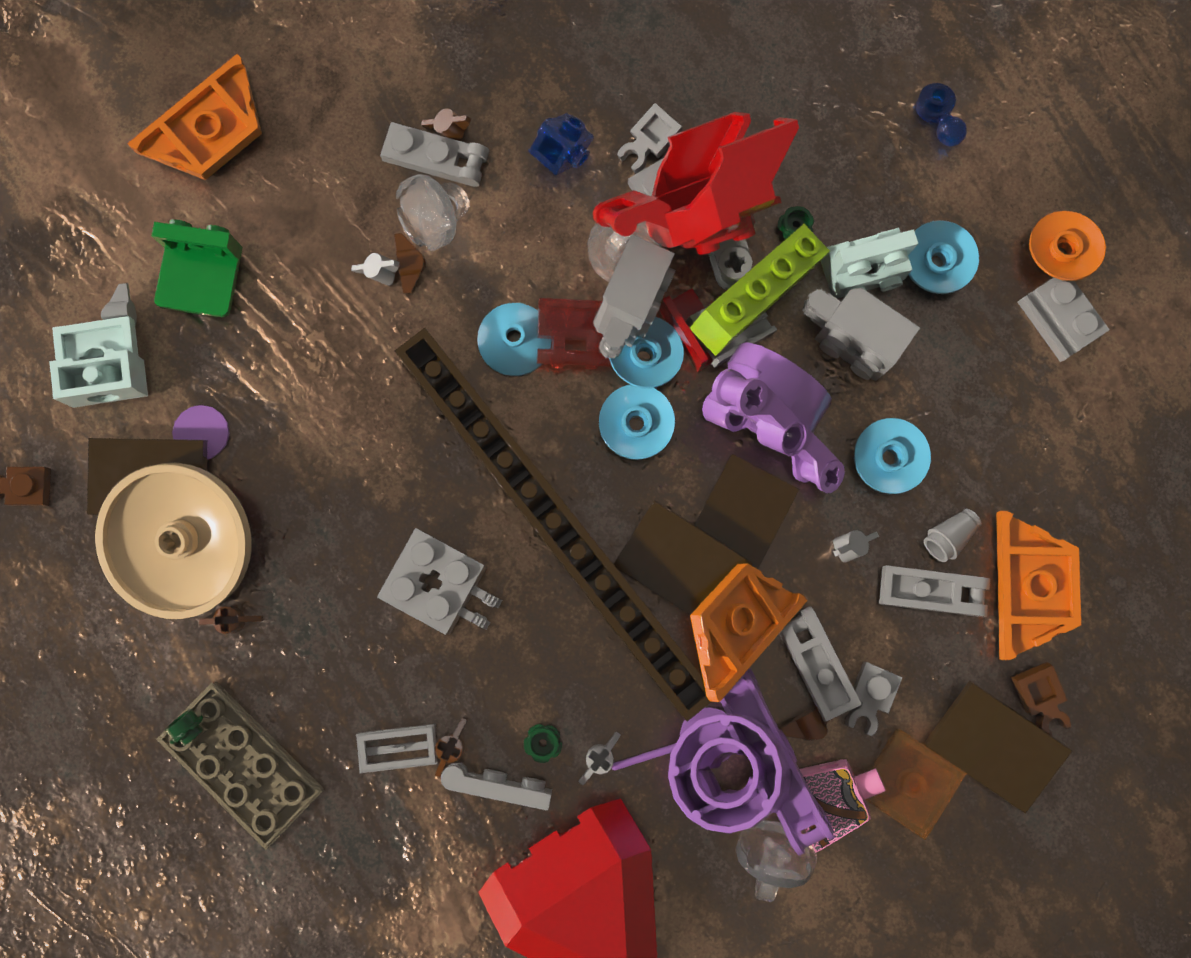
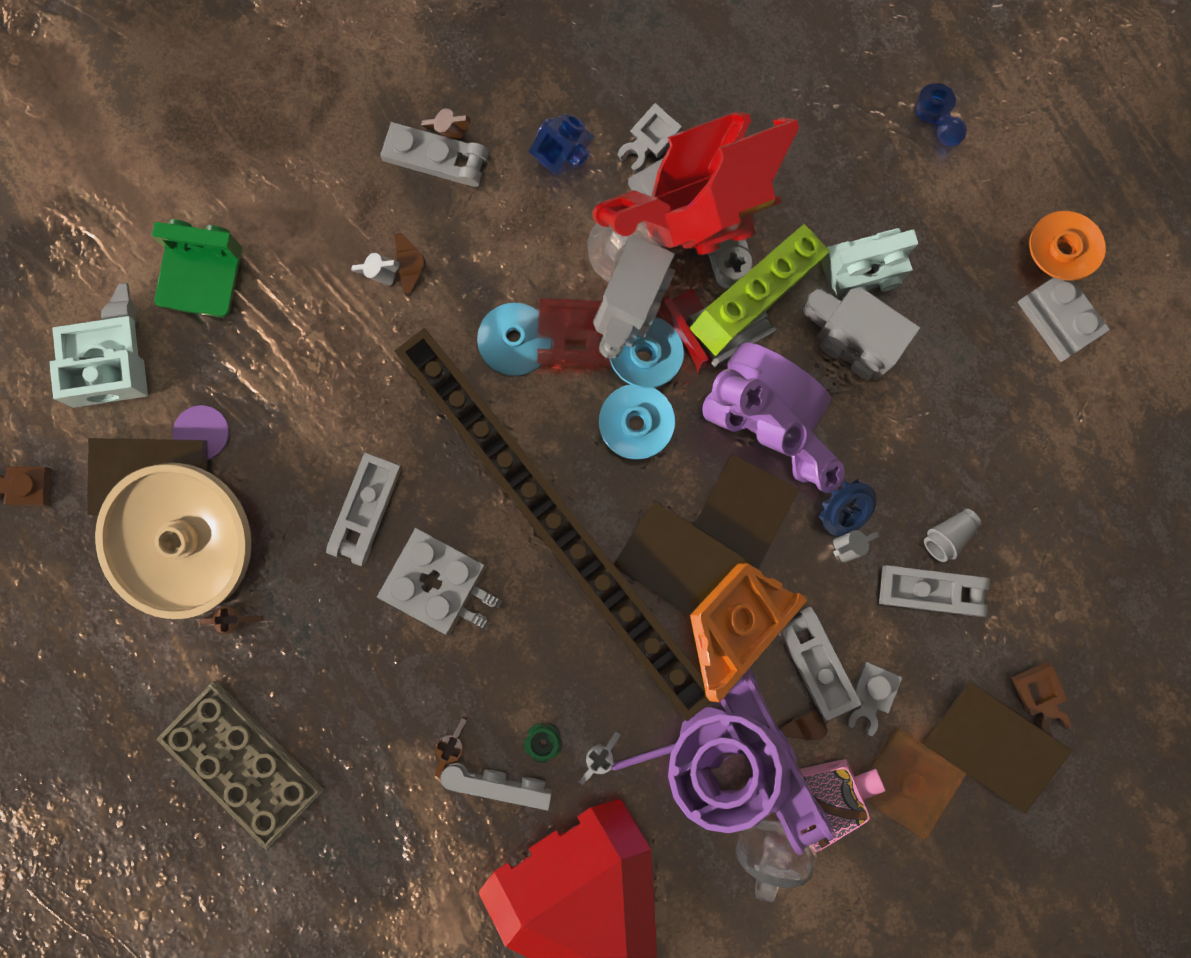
(185, 727): dark green plate -> none
(205, 125): orange wing -> none
(364, 508): none -> light grey plate
(428, 211): clear tile -> none
(429, 744): light grey tile -> none
(795, 214): dark green plate -> none
(850, 518): none -> dark blue gear
(905, 443): medium azure dish -> none
(955, 249): medium azure dish -> none
(1035, 586): orange wing -> none

